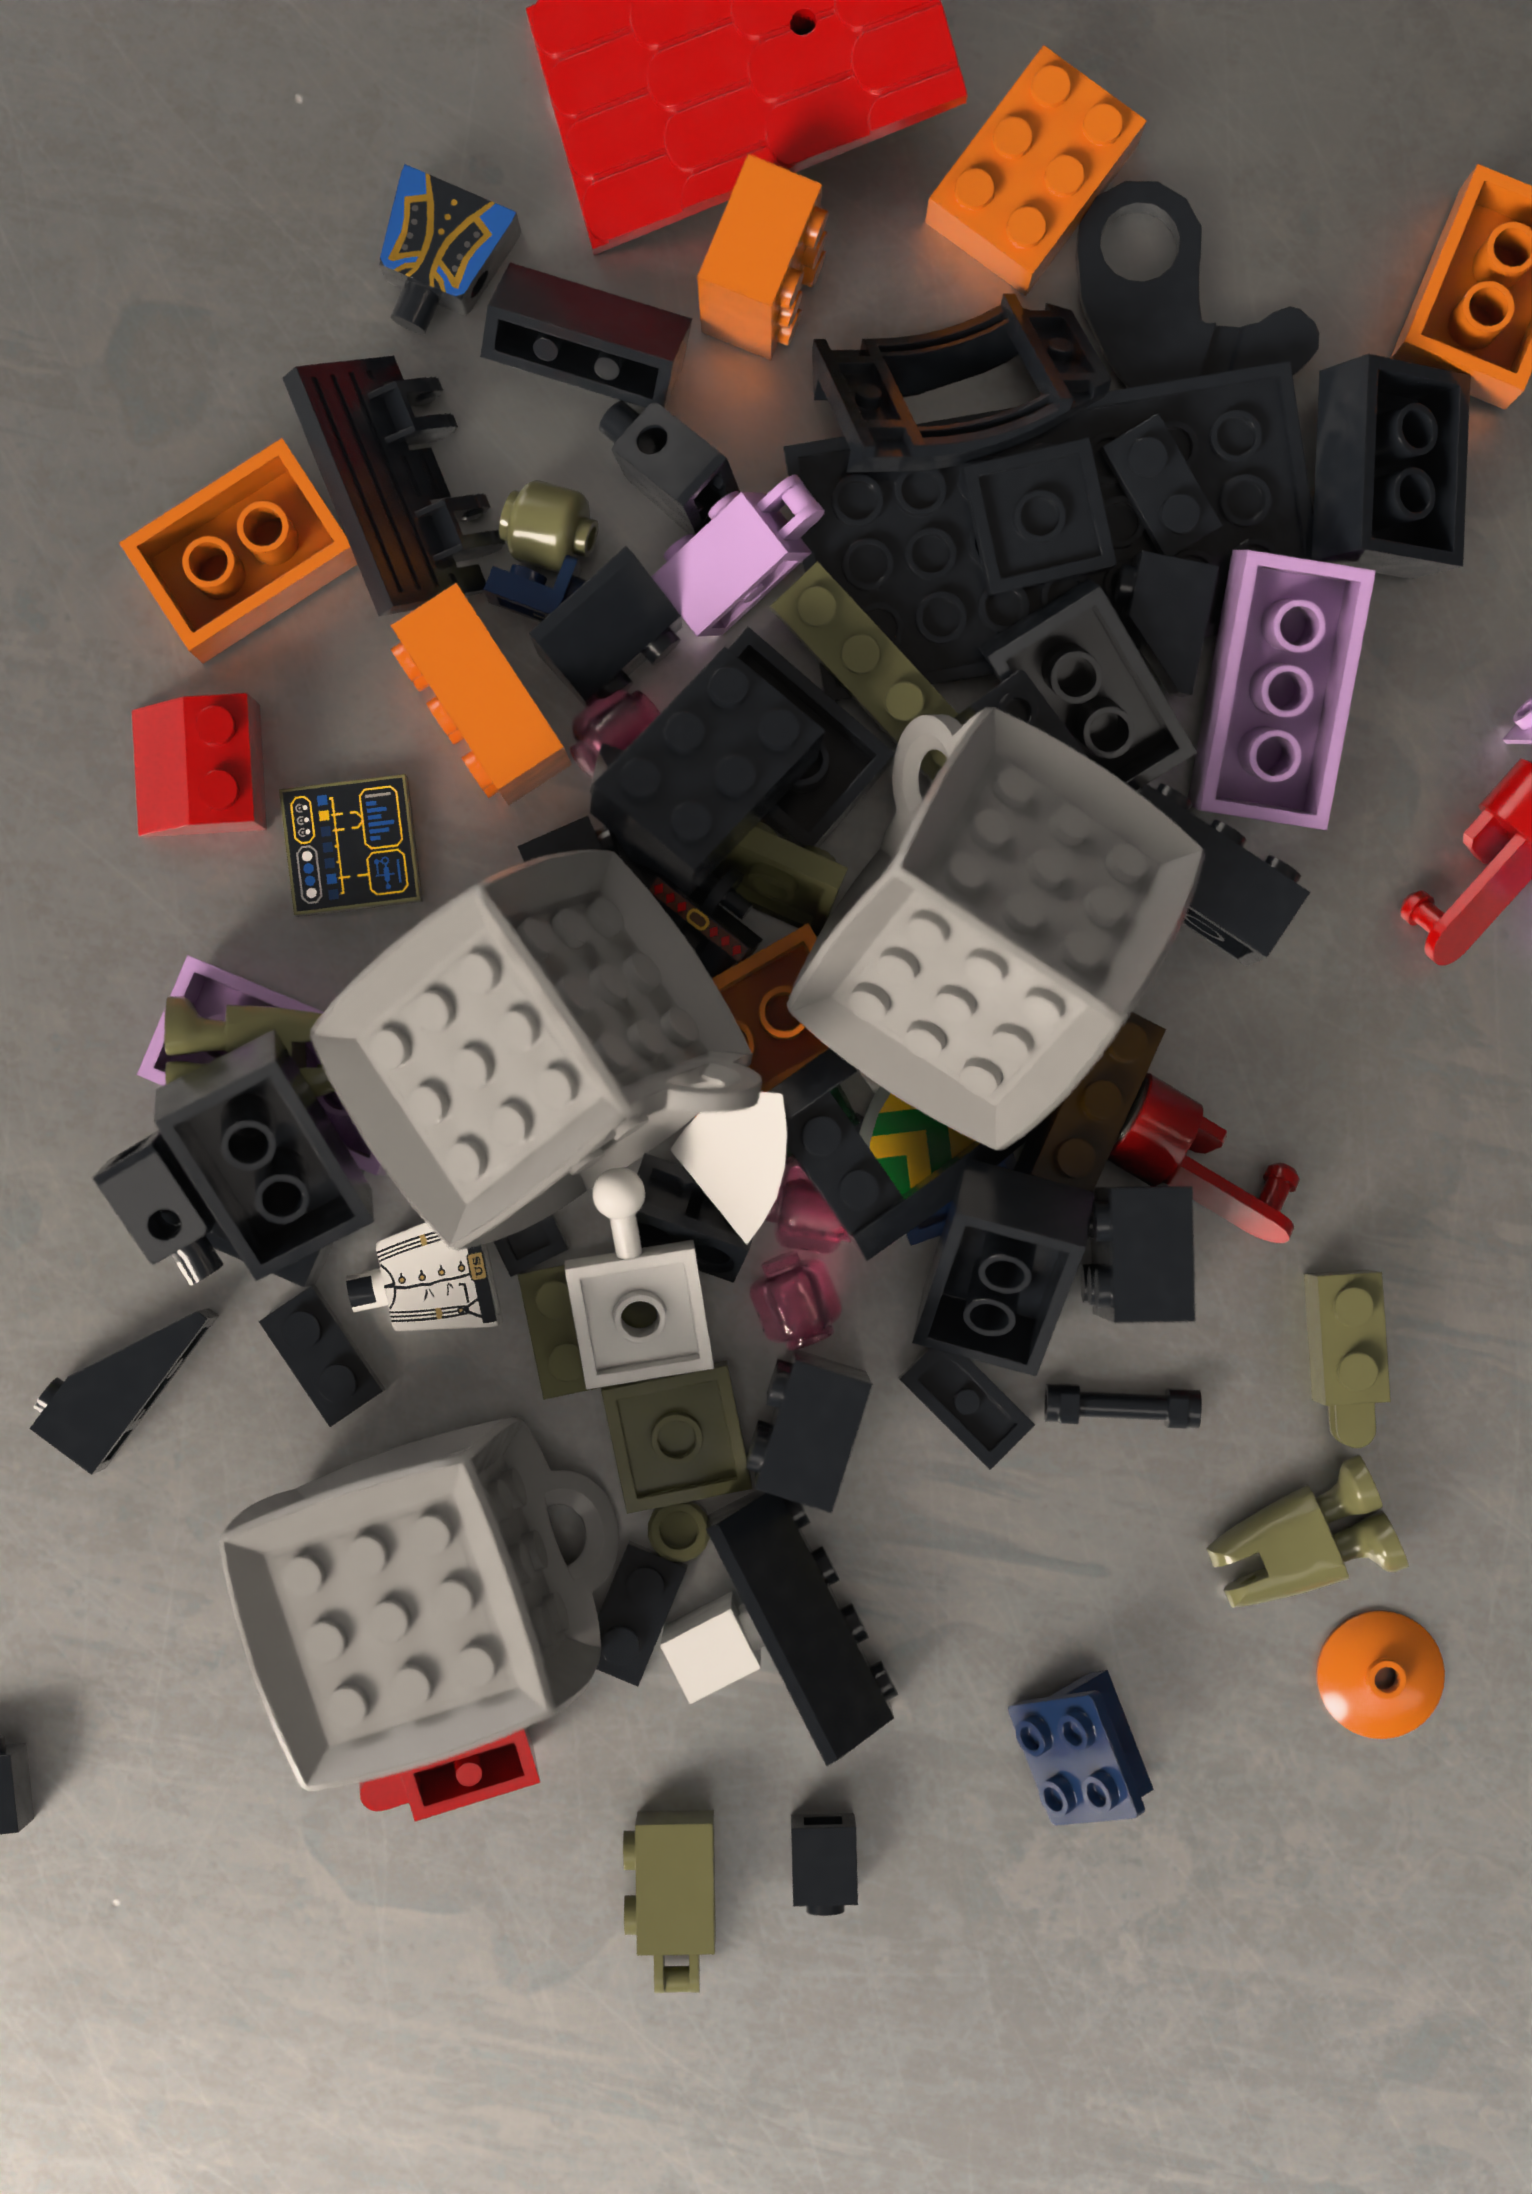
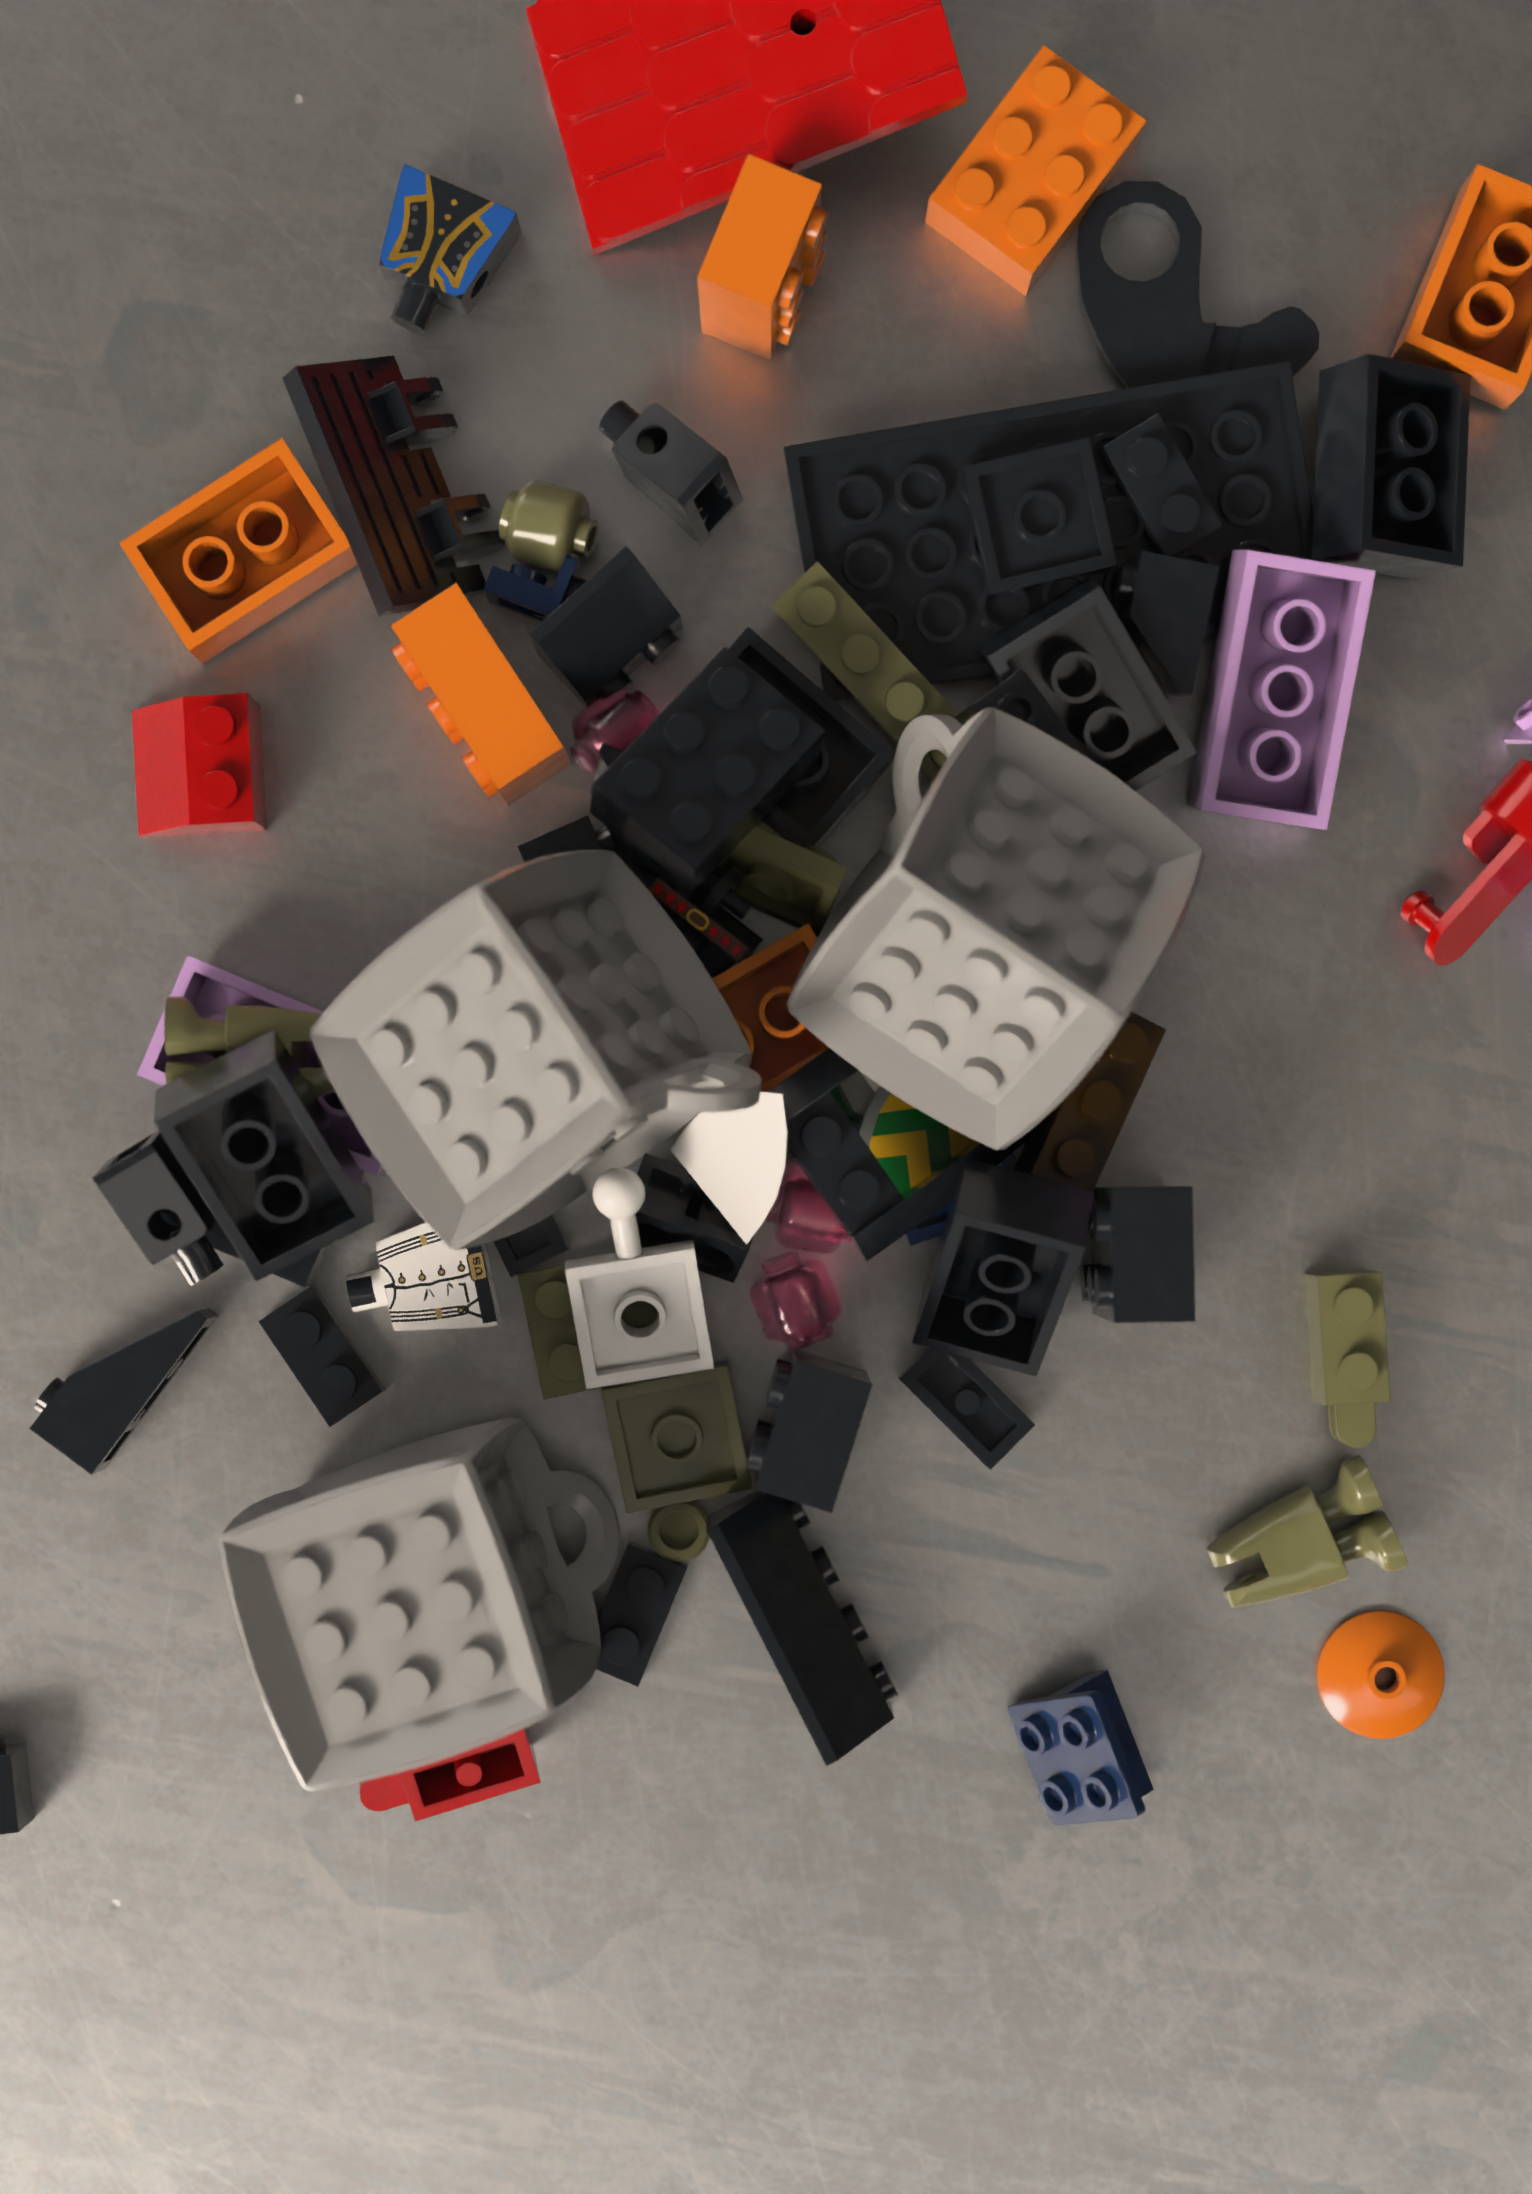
(350, 845): black tile -> none
(585, 337): black brick -> none
(673, 1892): olive brick -> none
(712, 1646): white brick -> none
(737, 555): lavender brick -> none
(824, 1862): black brick -> none
(870, 385): black wedge -> none
(1155, 1146): red piece -> none
(1176, 1408): black bar -> none
(1239, 898): black brick -> none

